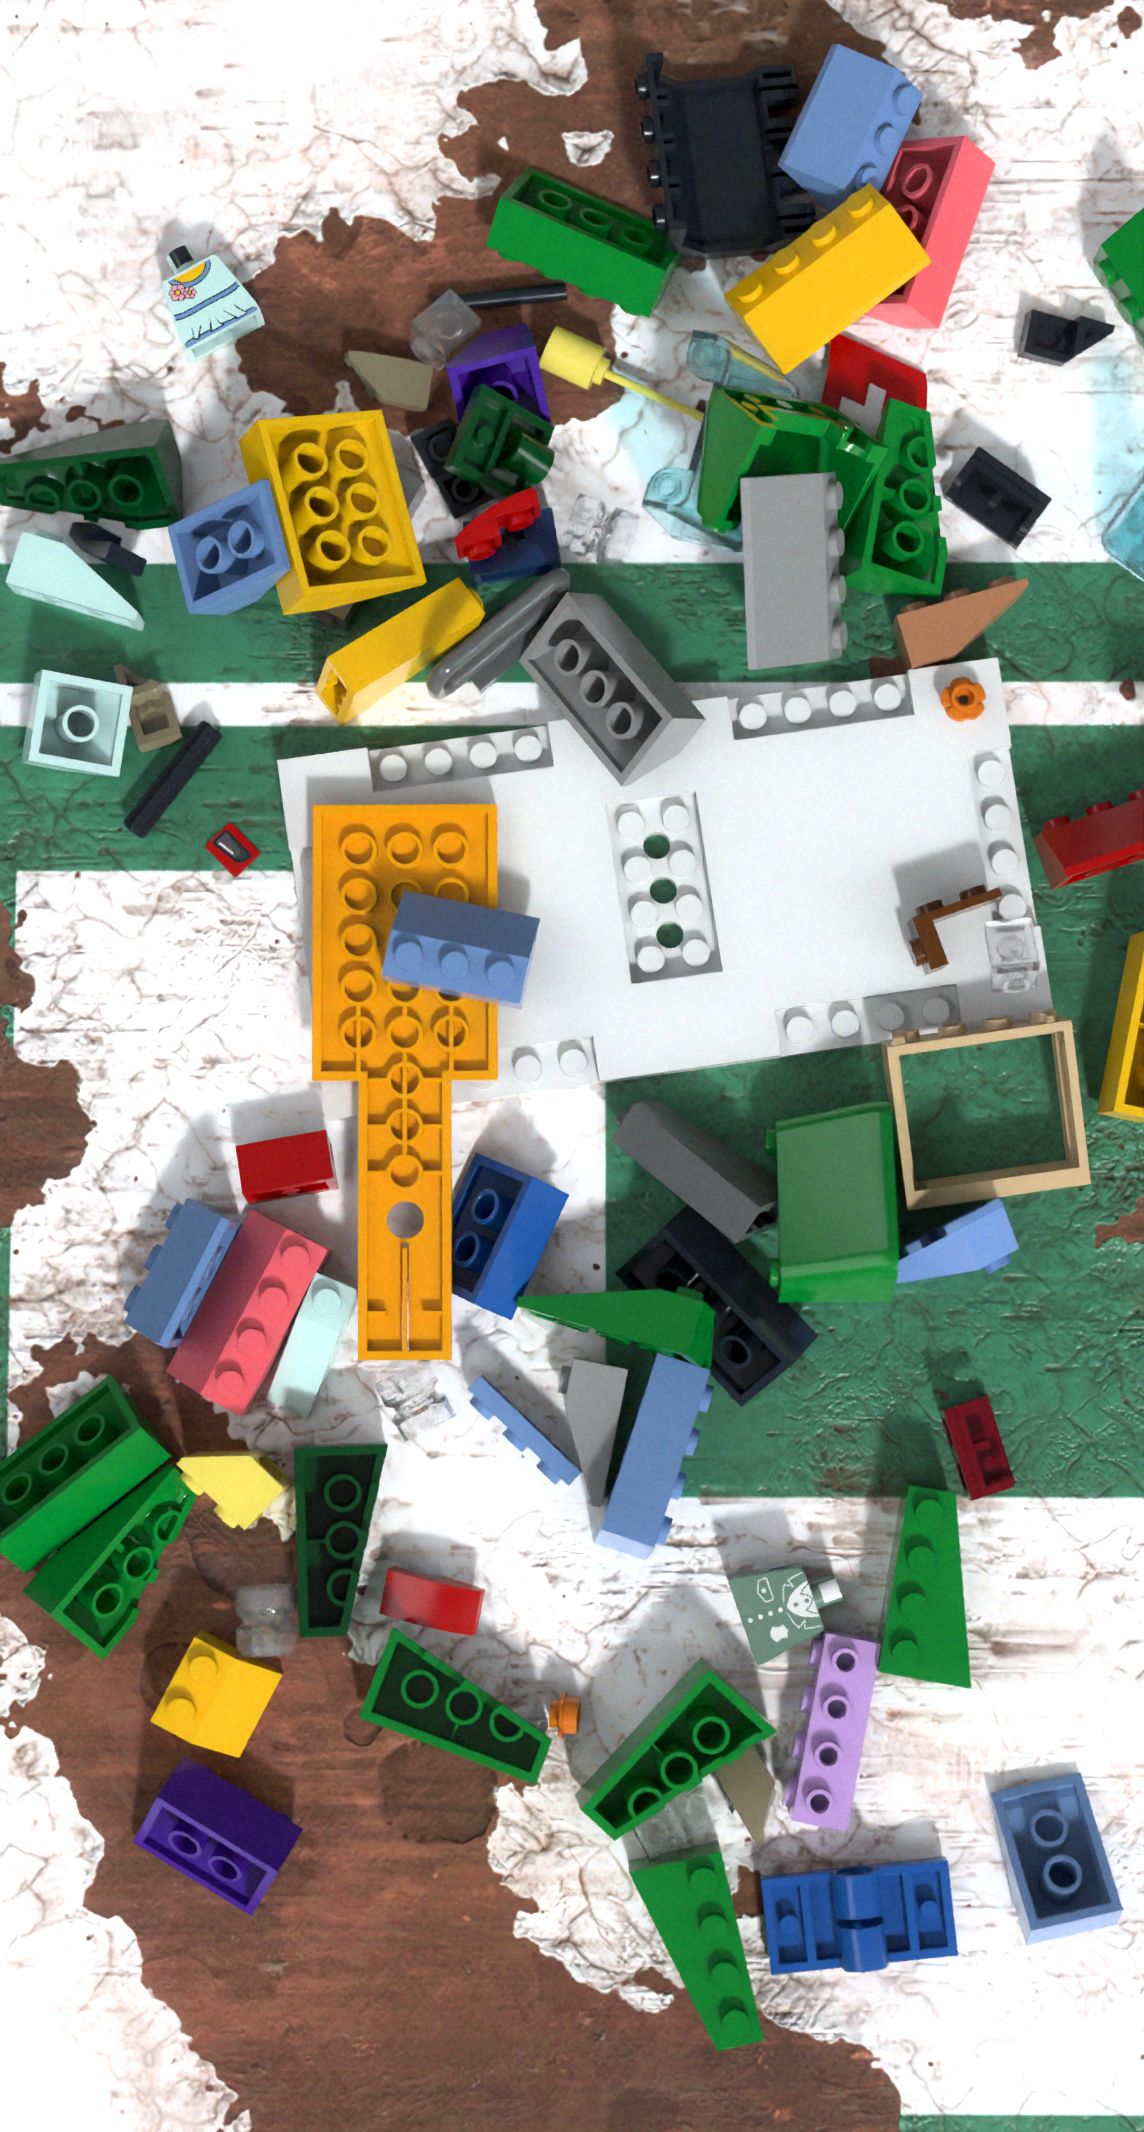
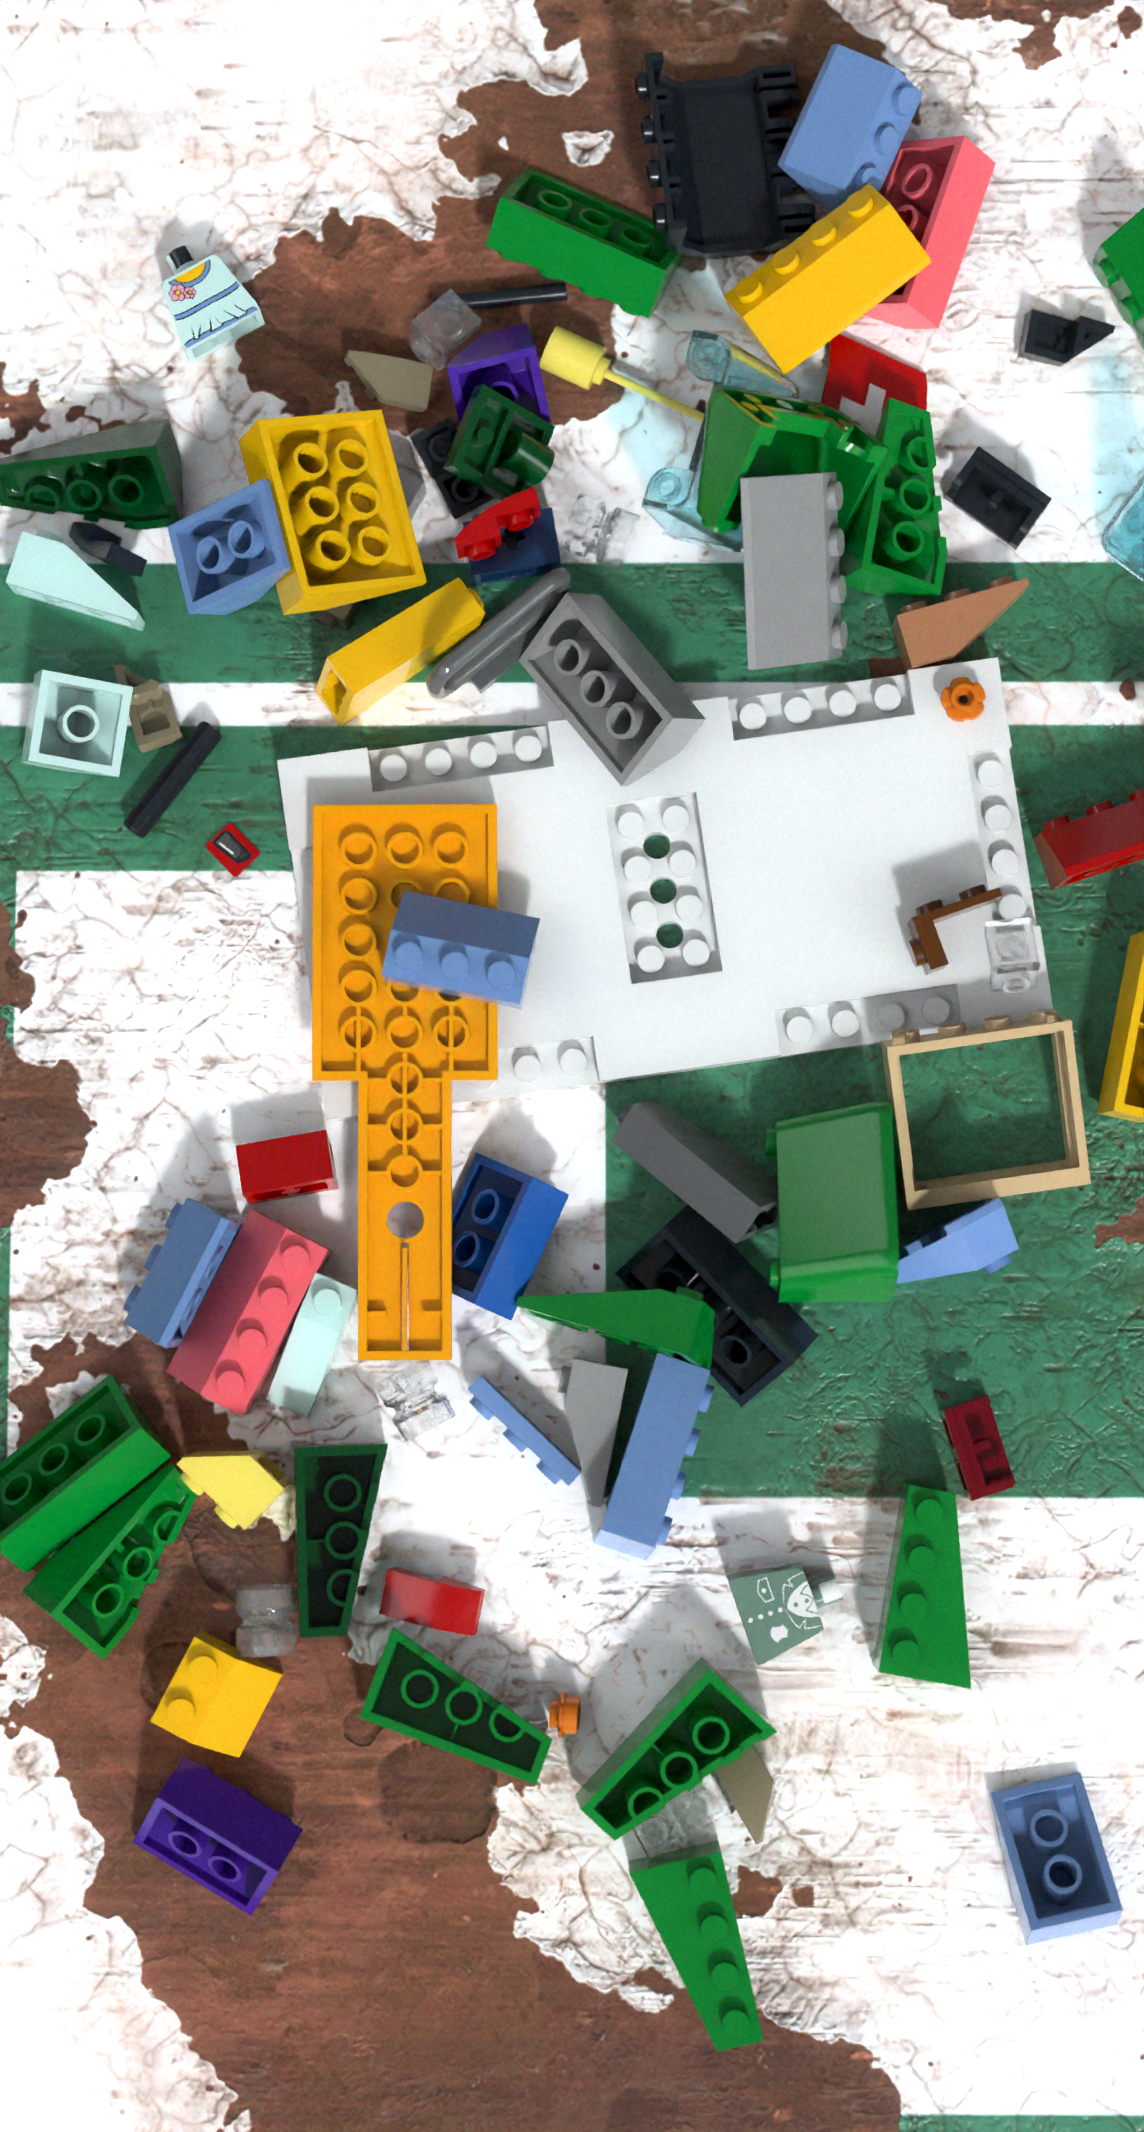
(833, 1729): lavender brick -> none
(859, 1916): blue plate -> none

